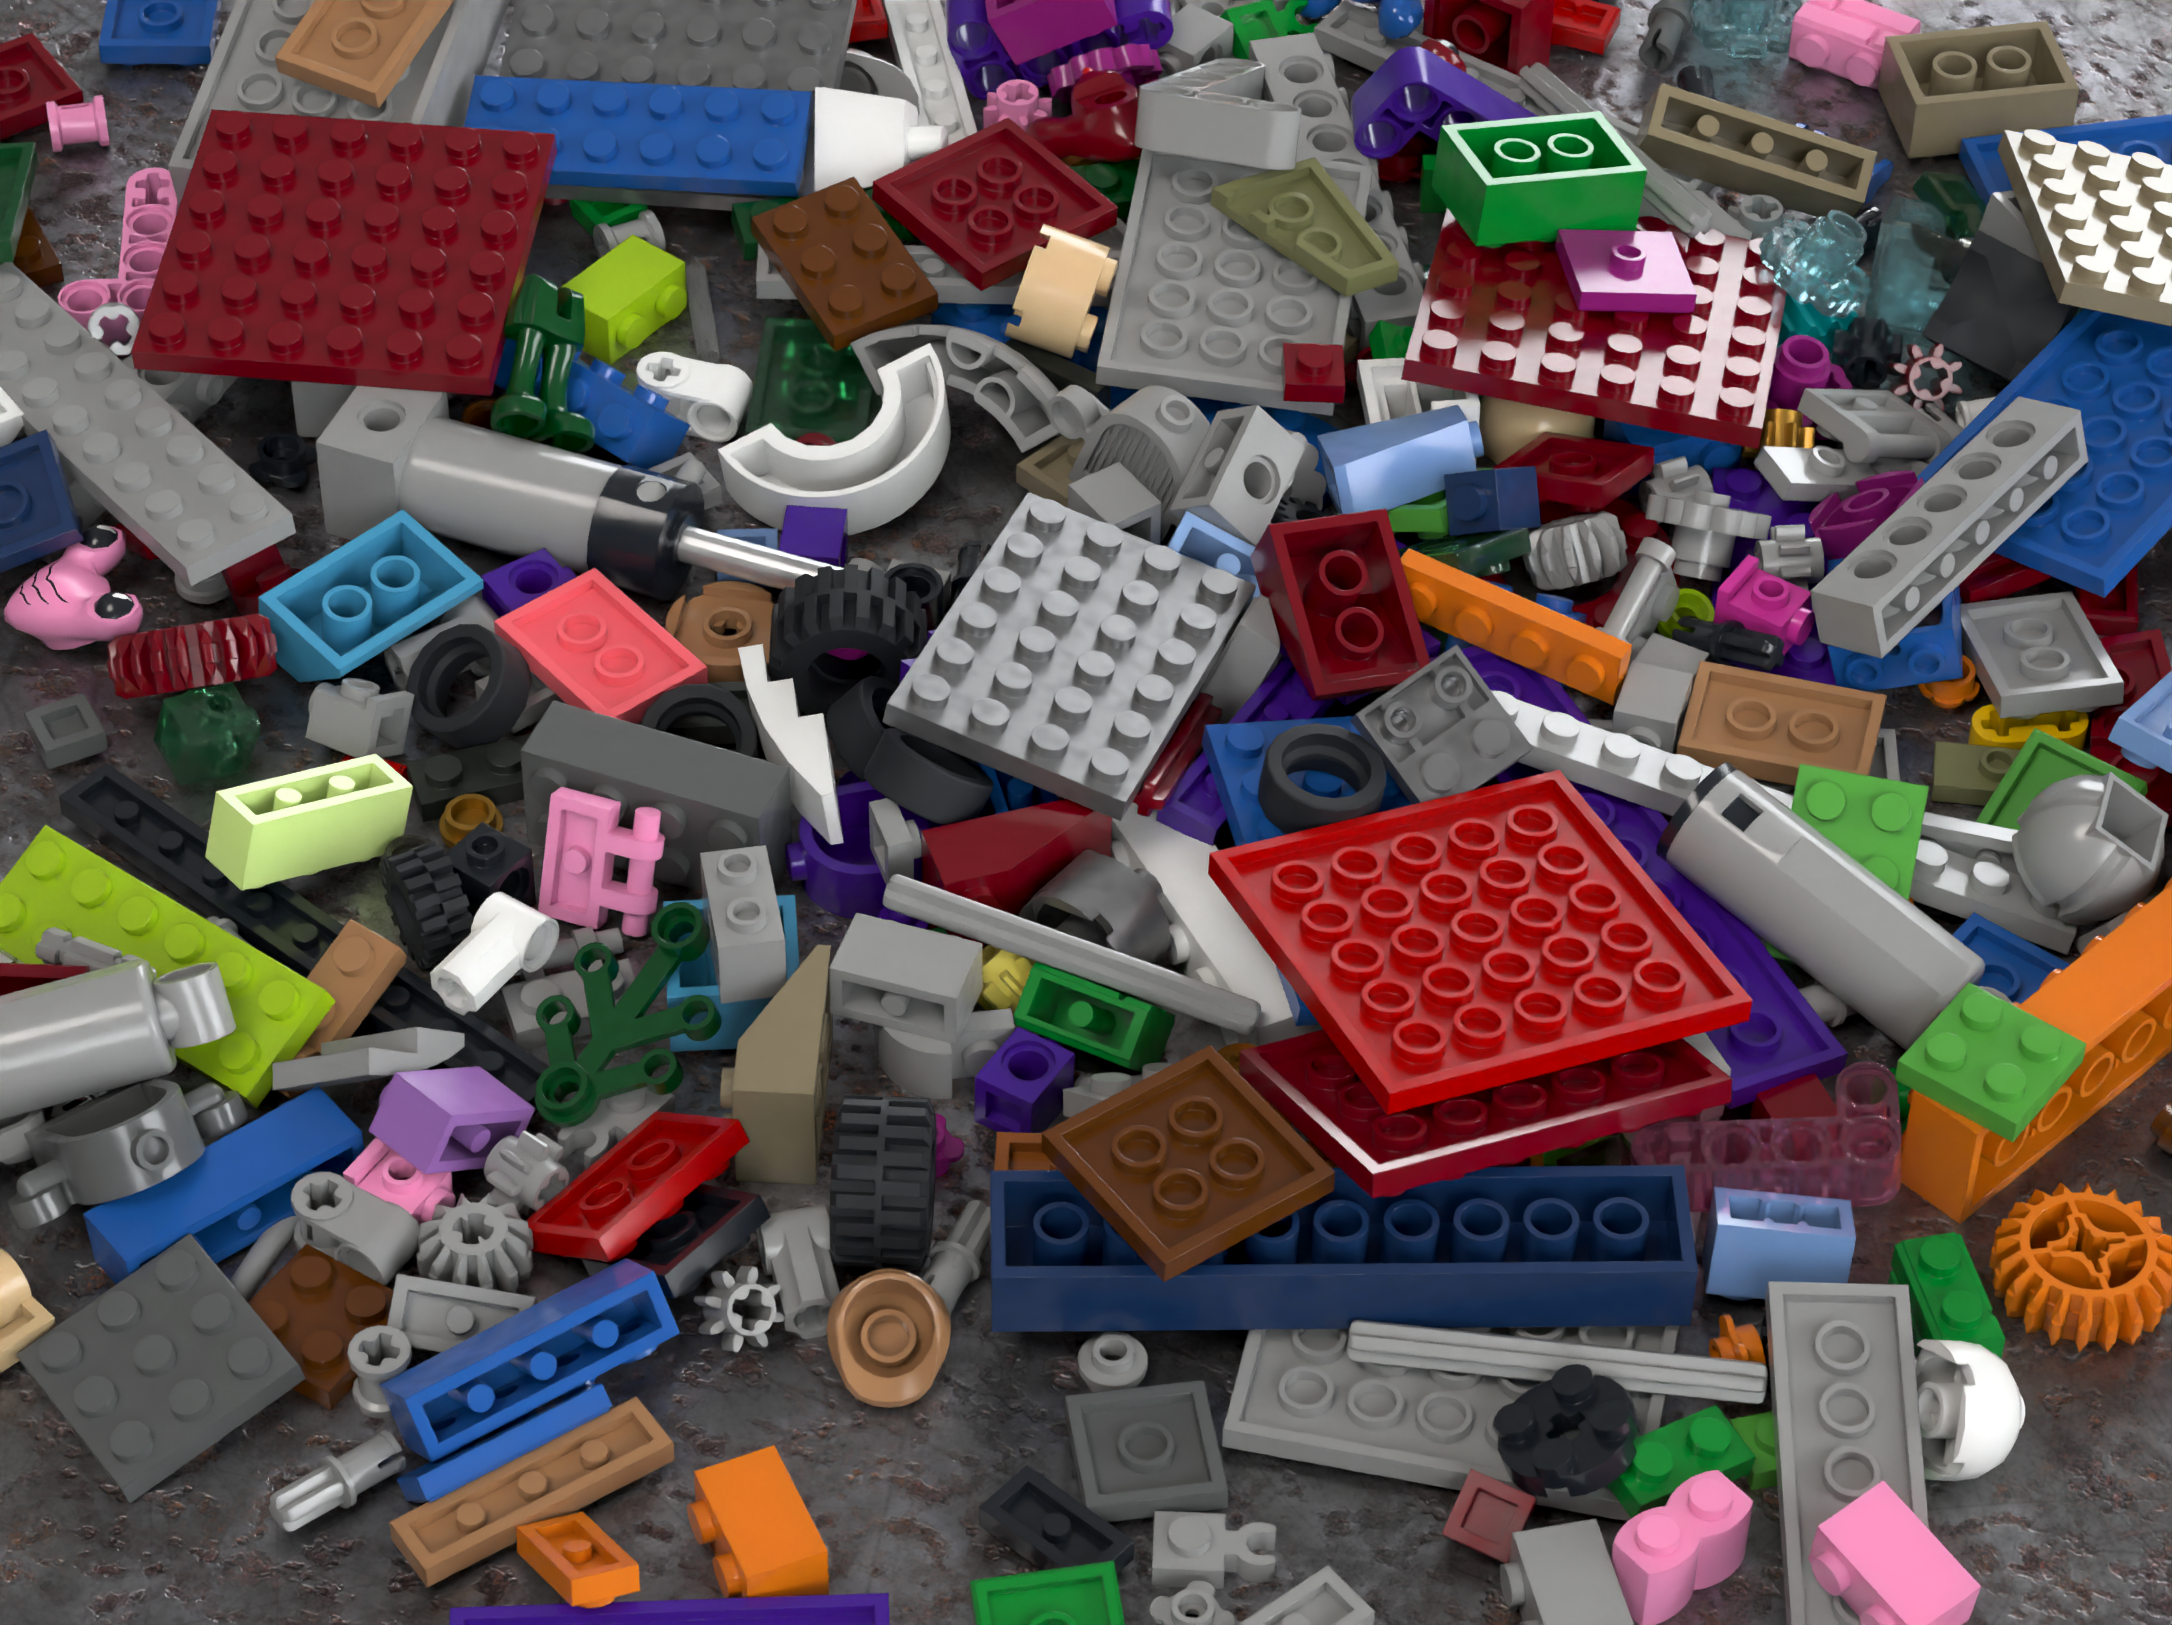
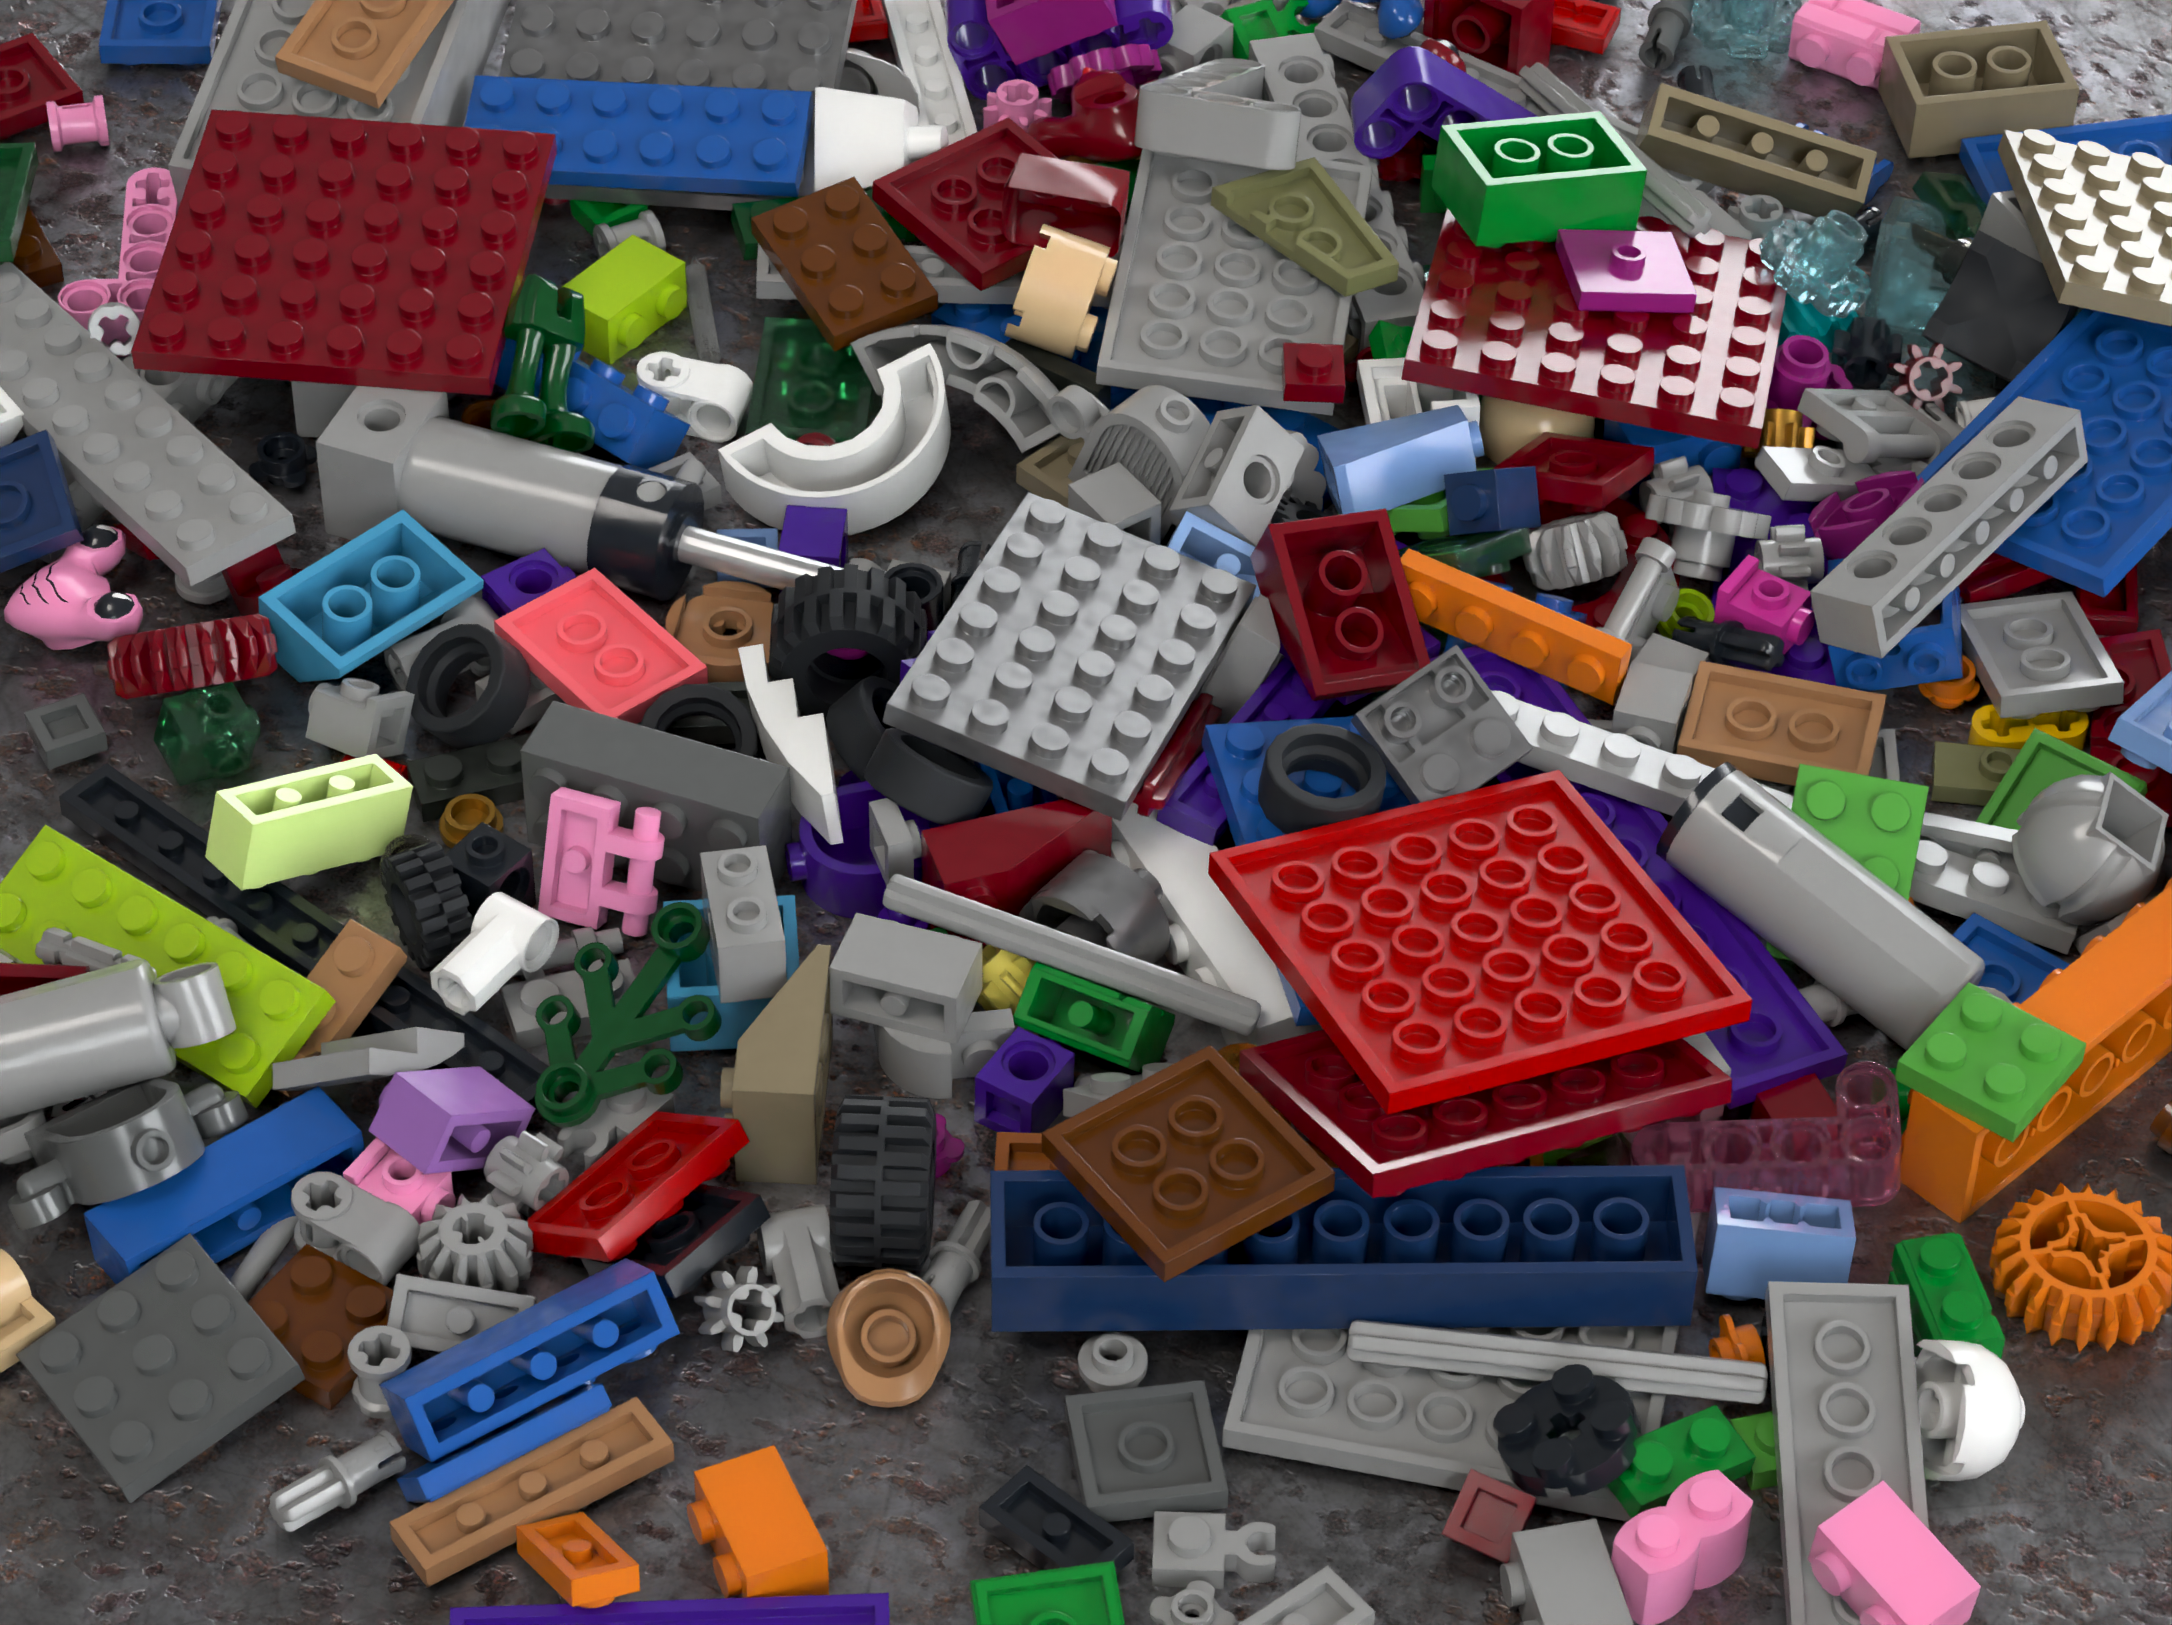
(1073, 185): none -> dark red piece

